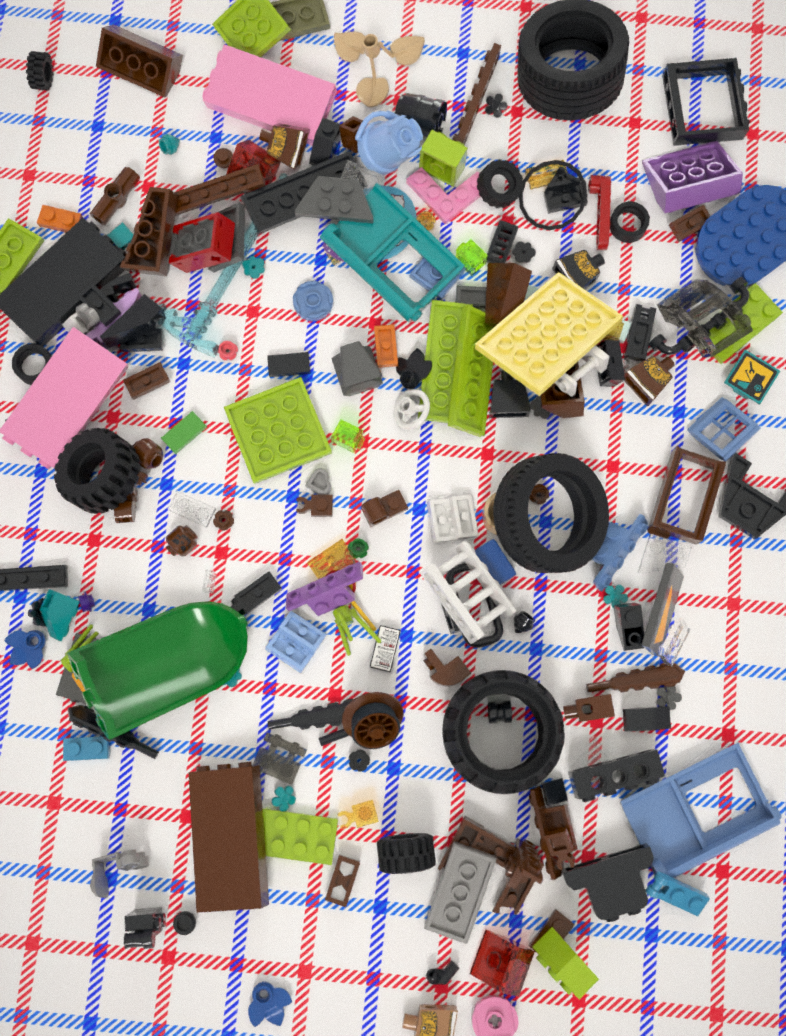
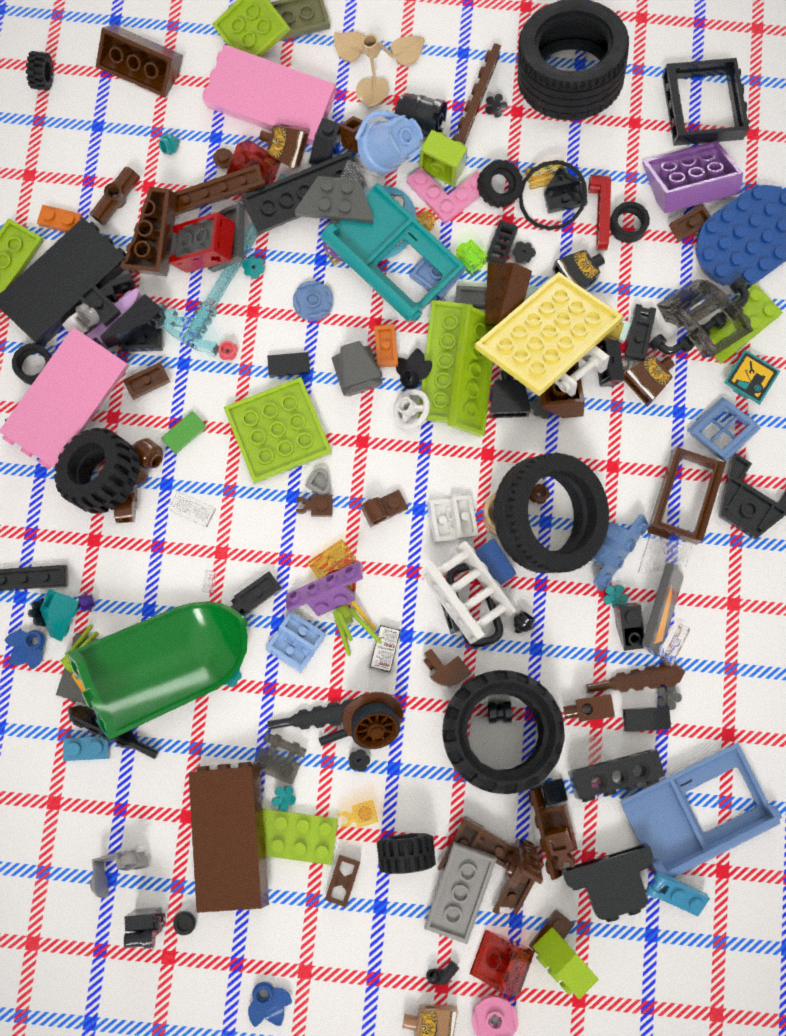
(121, 236): teal tile -> none
(181, 541): reddish brown head -> none
(217, 521): reddish brown plate -> none
(348, 436): clear neon green brick -> none
(358, 543): green plate -> none

